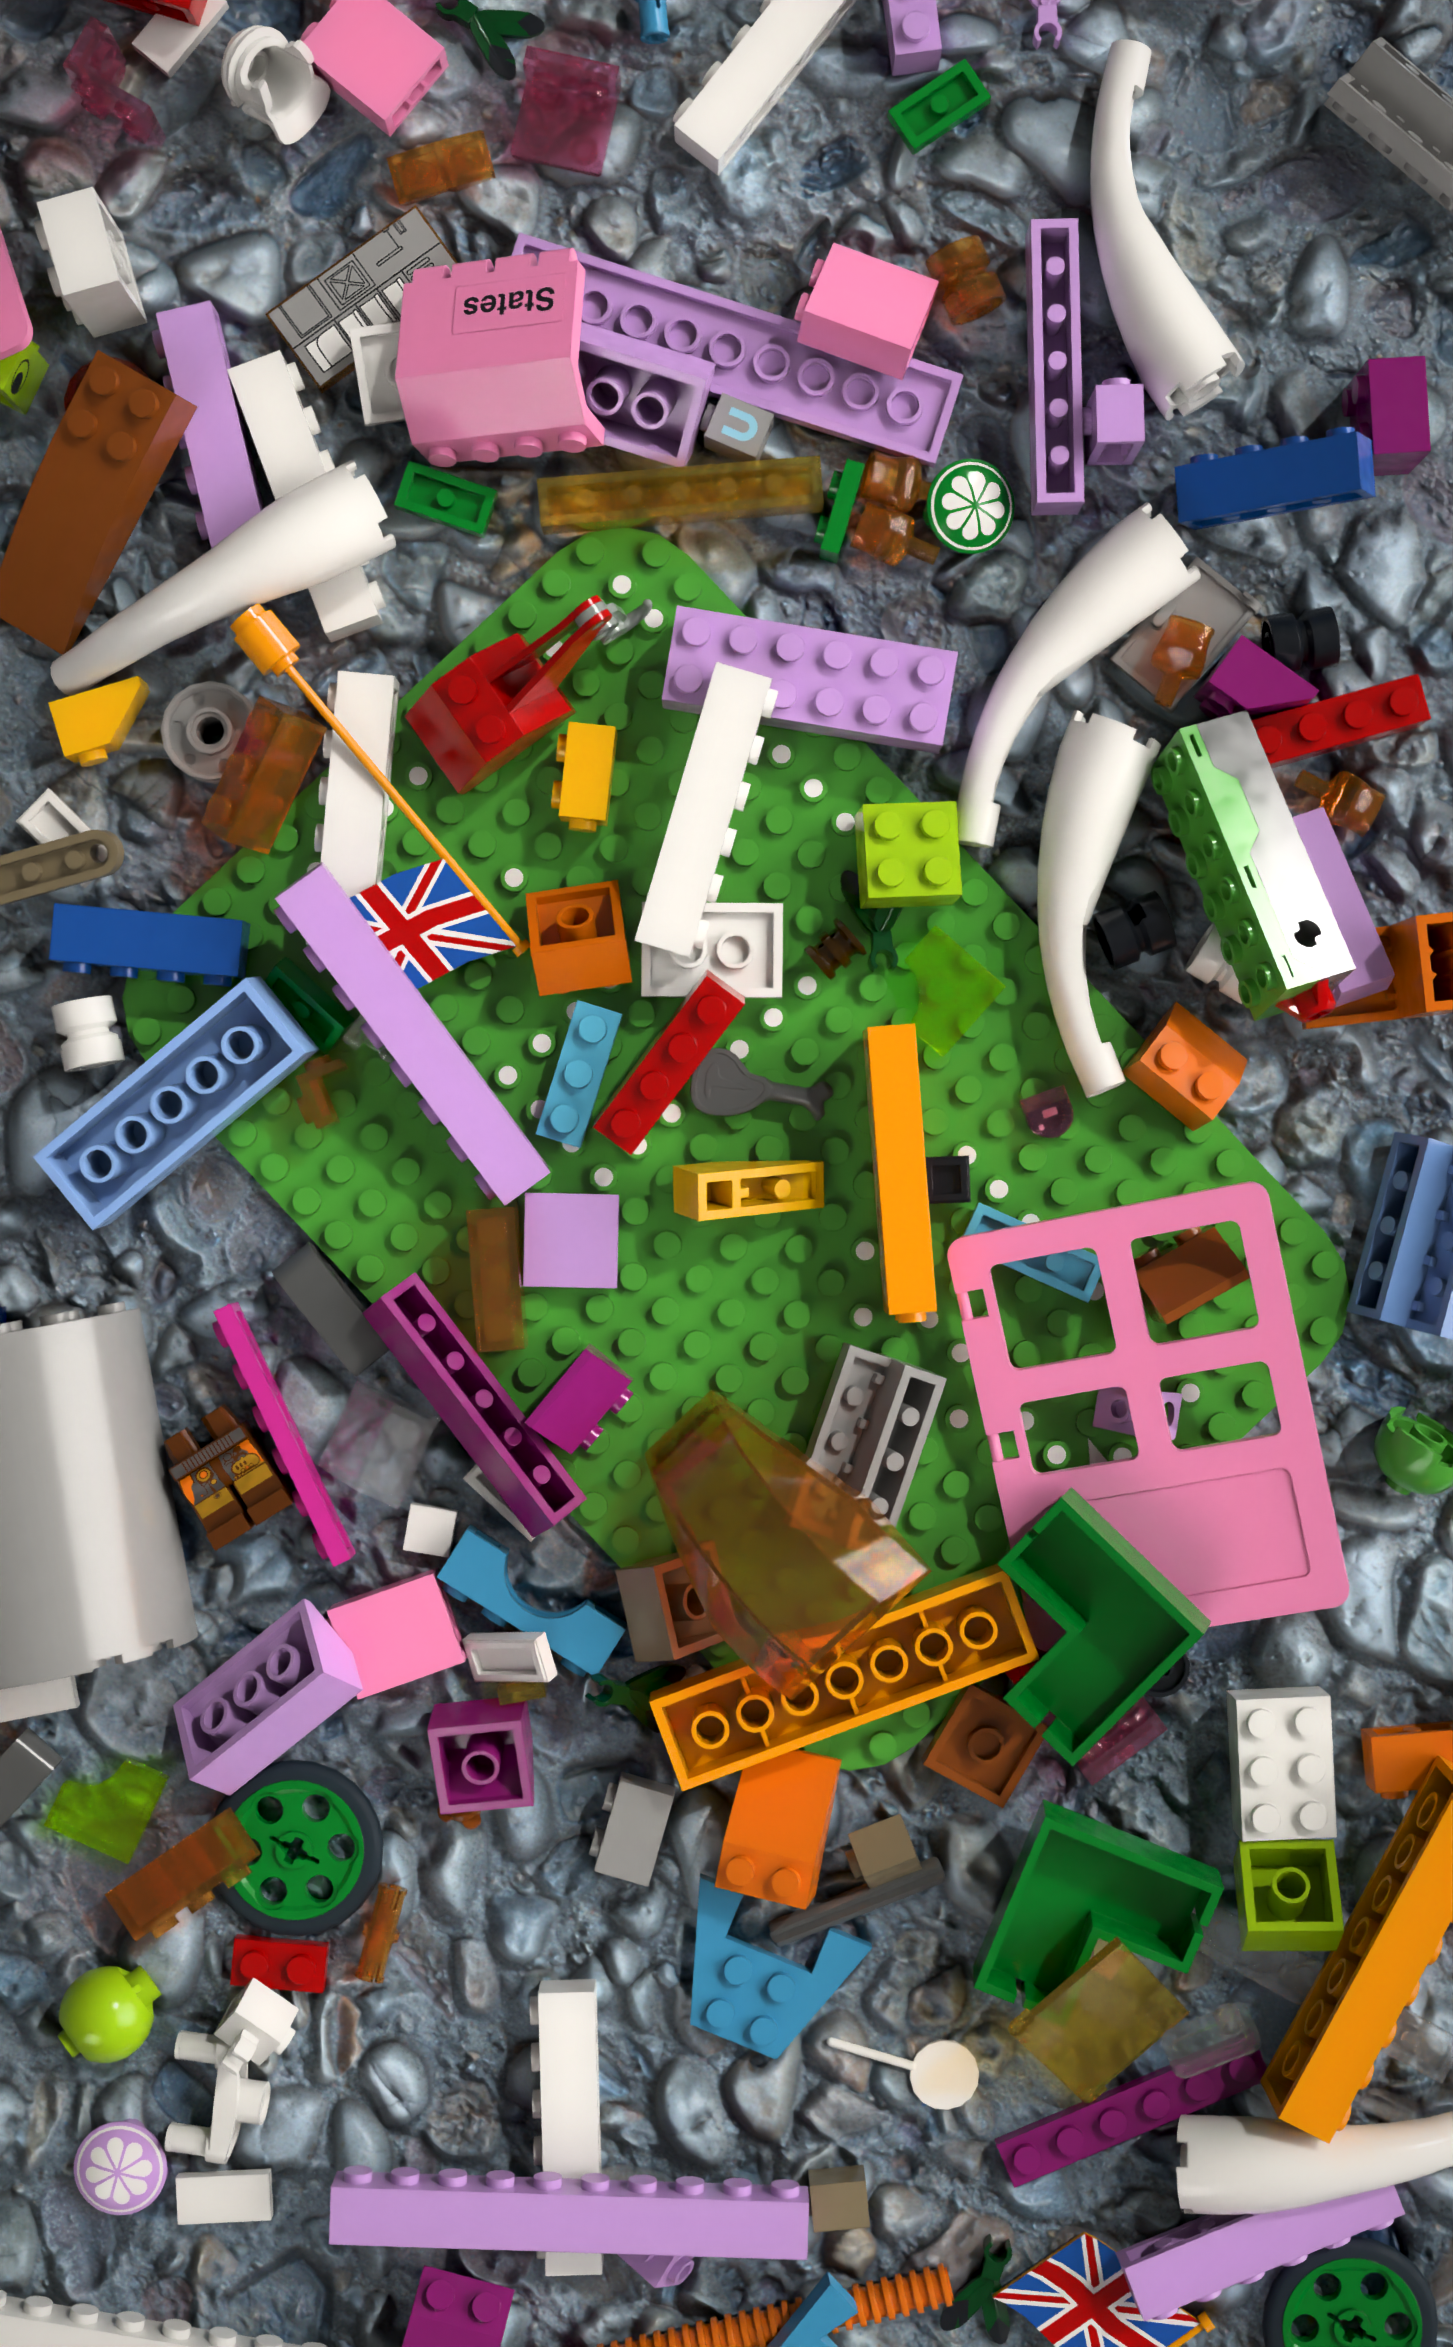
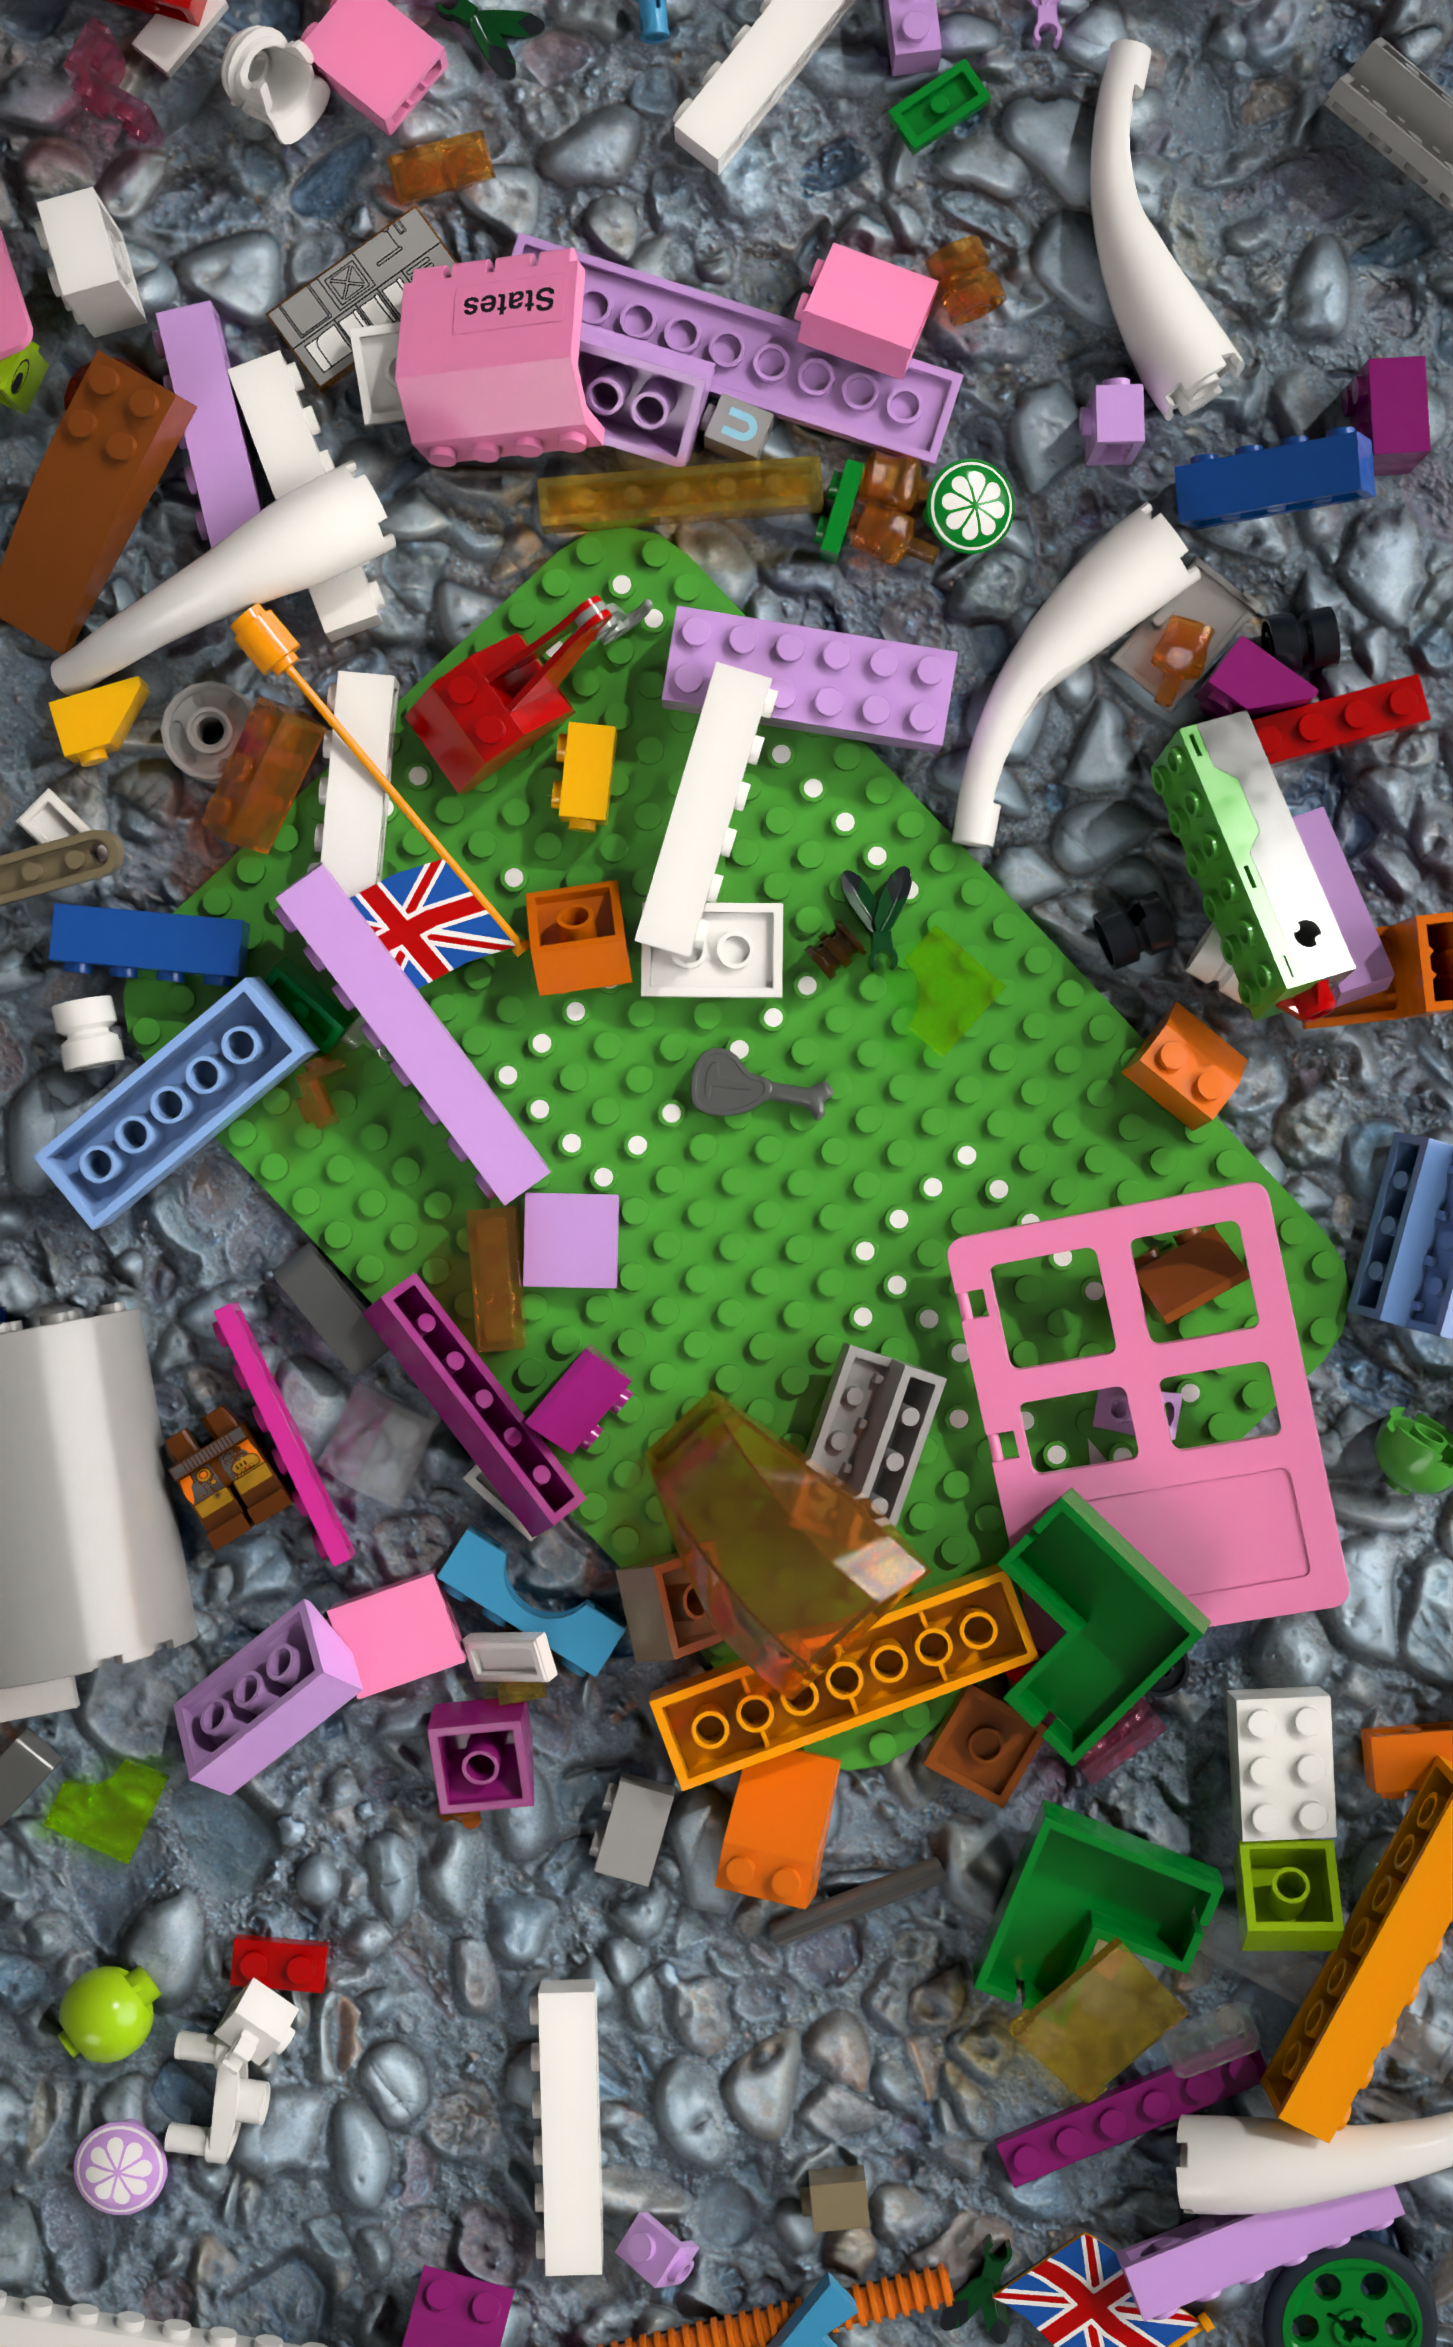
(184, 1876): clear orange brick -> none
(224, 2196): white tile -> none
(351, 1876): green wedge -> none
(380, 1932): clear orange pin -> none
(430, 1530): white tile -> none
(446, 499): green plate -> none
(566, 111): clear pink bracket -> none
(569, 2213): lavender brick -> none
(579, 1074): medium azure plate -> none
(636, 1691): dark green piece -> none
(669, 1062): red brick -> none
(747, 1188): yellow slope -> none
(754, 1992): dark azure wing -> none
(882, 1852): dark tan brick -> none
(899, 1172): light orange brick -> none
(908, 854): lime brick -> none
(940, 2073): white piece -> none
(948, 1179): black tile -> none
(1048, 1112): clear pink tile -> none
(1054, 366): lavender brick -> none
(1069, 1271): medium azure plate -> none
(1084, 821): white brick -> none
(1345, 798): clear orange piece -> none

